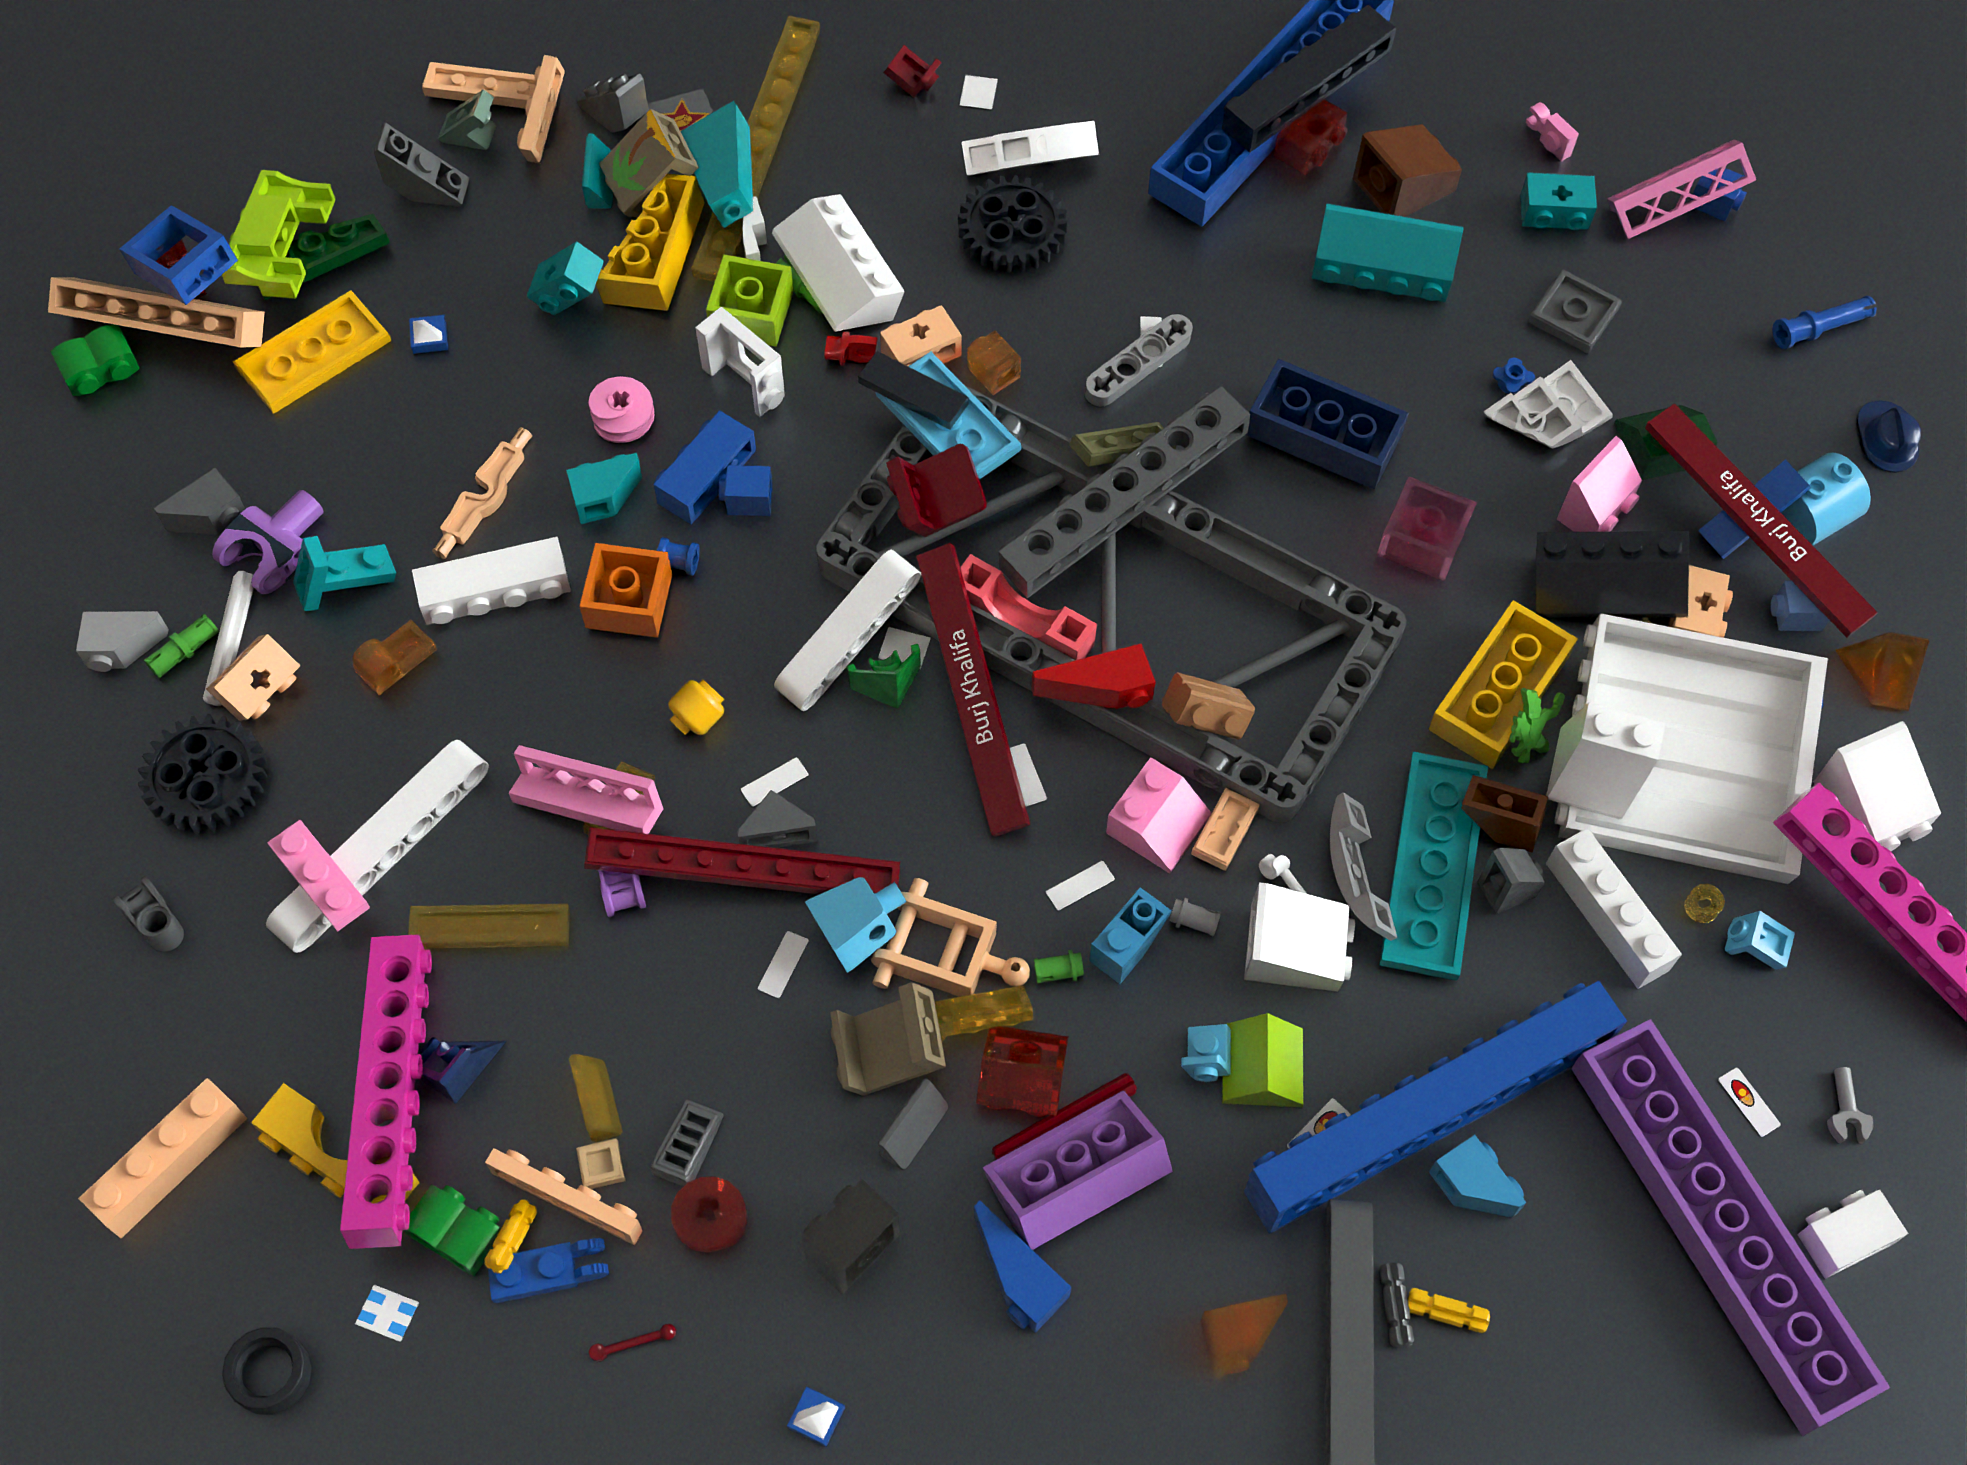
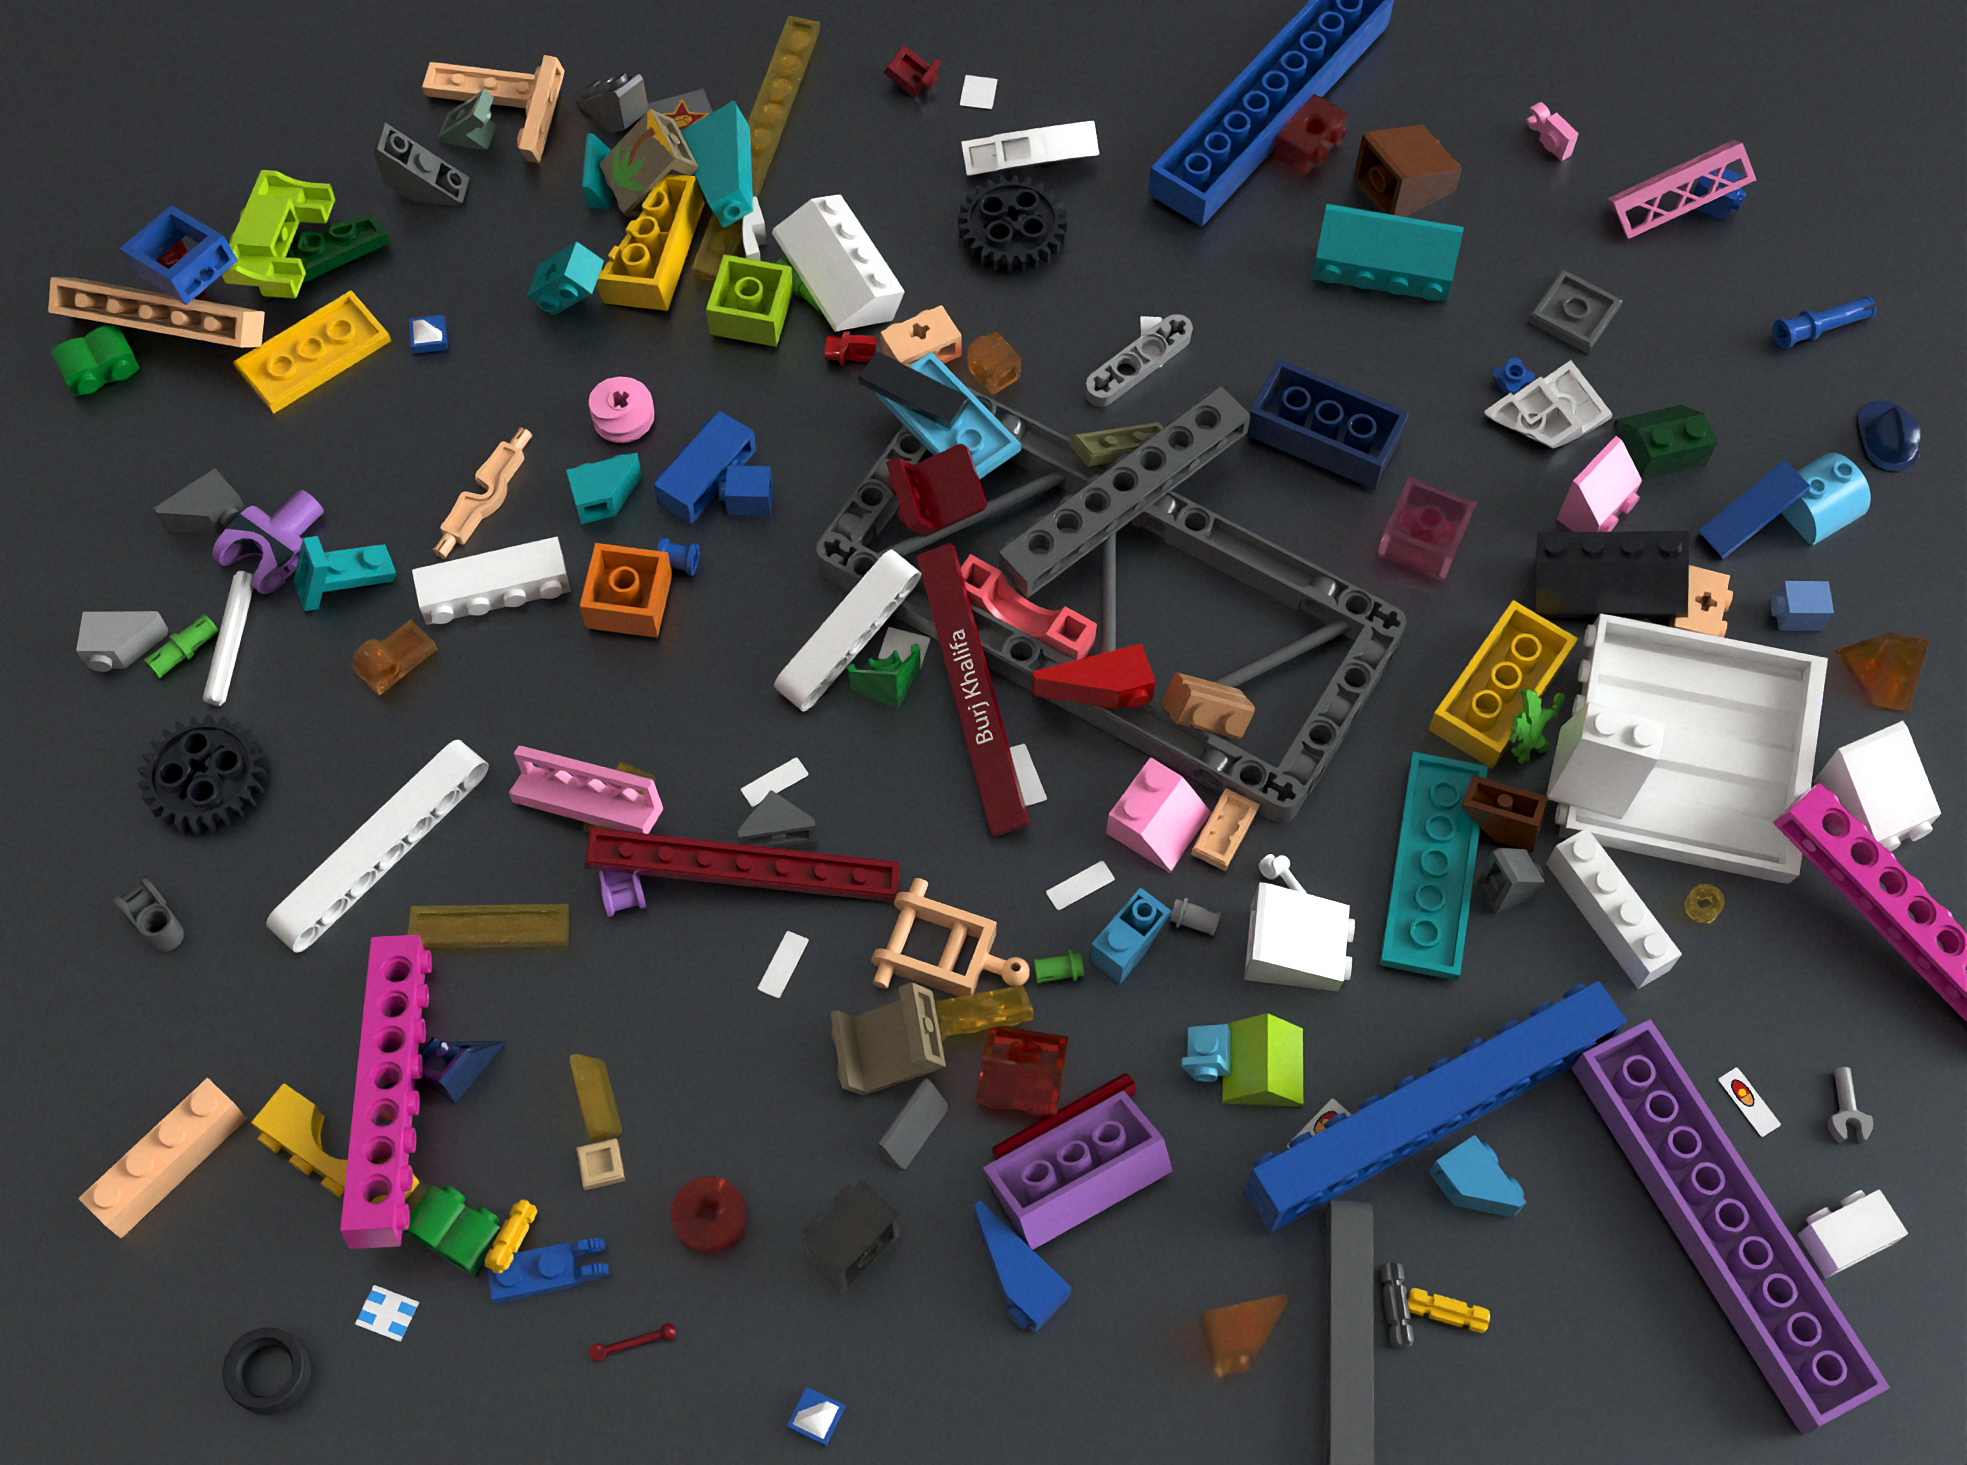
(233, 684): light nougat brick -> none
(318, 875): bright pink plate -> none
(579, 1202): light nougat plate -> none
(676, 1174): dark grey slope -> none
(696, 707): yellow head -> none
(723, 341): white window -> none
(856, 919): medium azure torso -> none
(1308, 78): black brick -> none
(1347, 831): light grey slope -> none
(1558, 201): teal brick -> none
(1761, 520): dark red tile -> none
(1761, 938): medium azure bracket -> none

